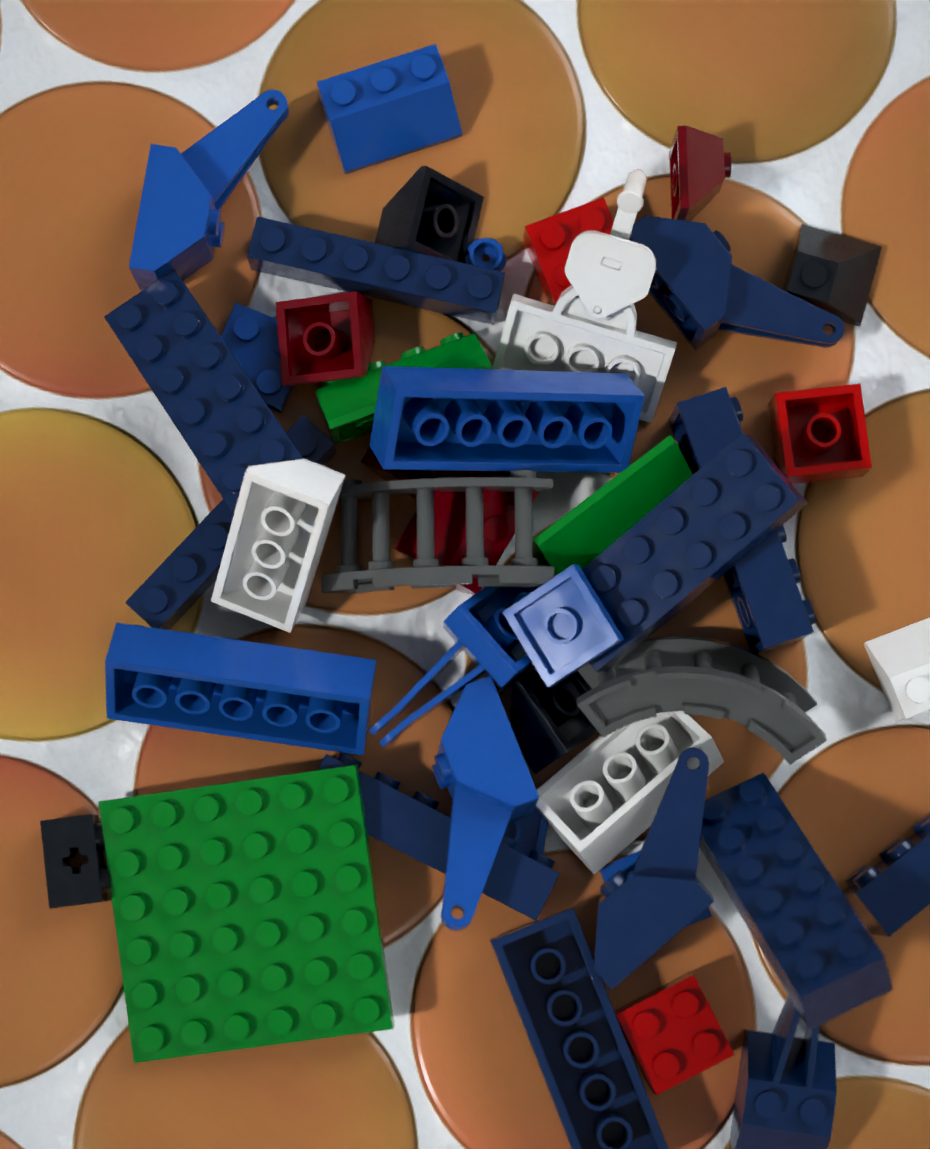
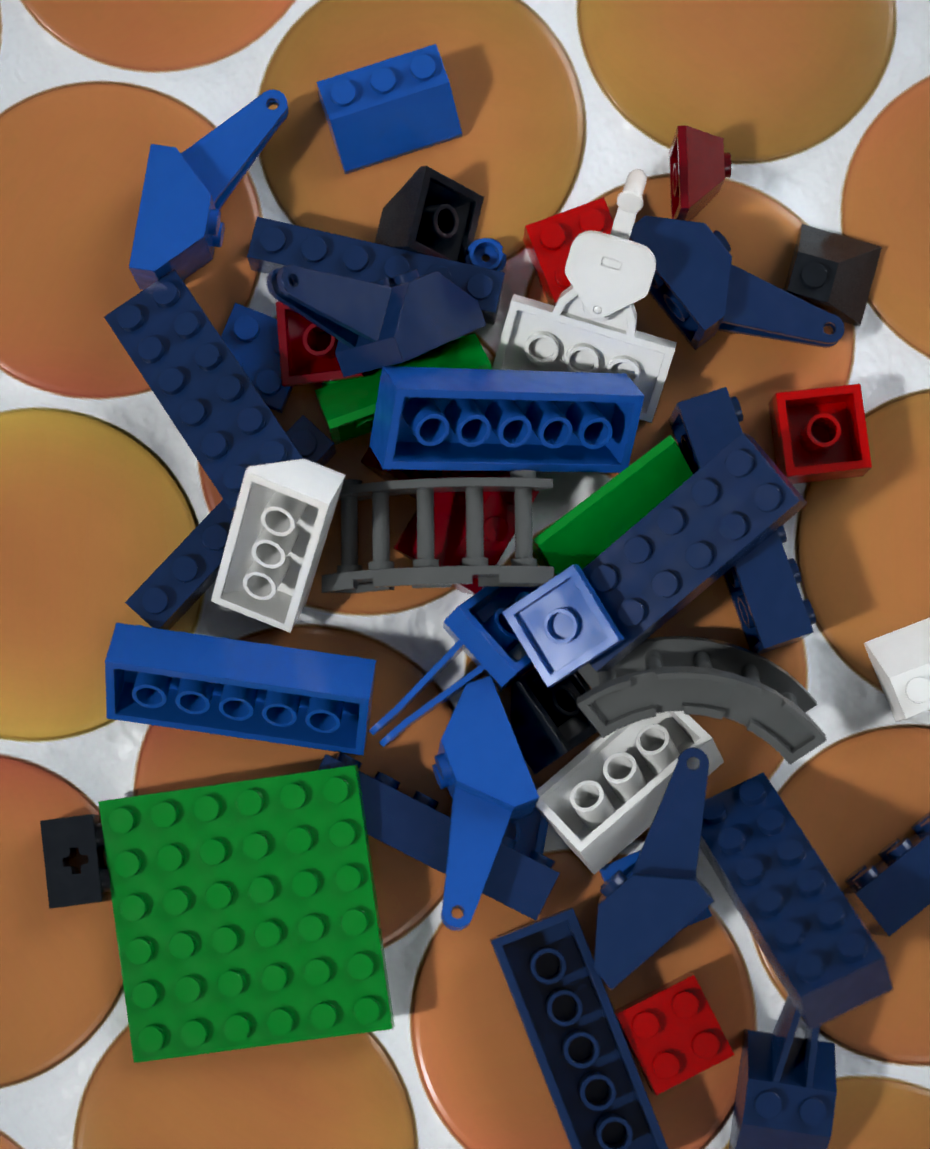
(378, 320): none -> dark blue slope

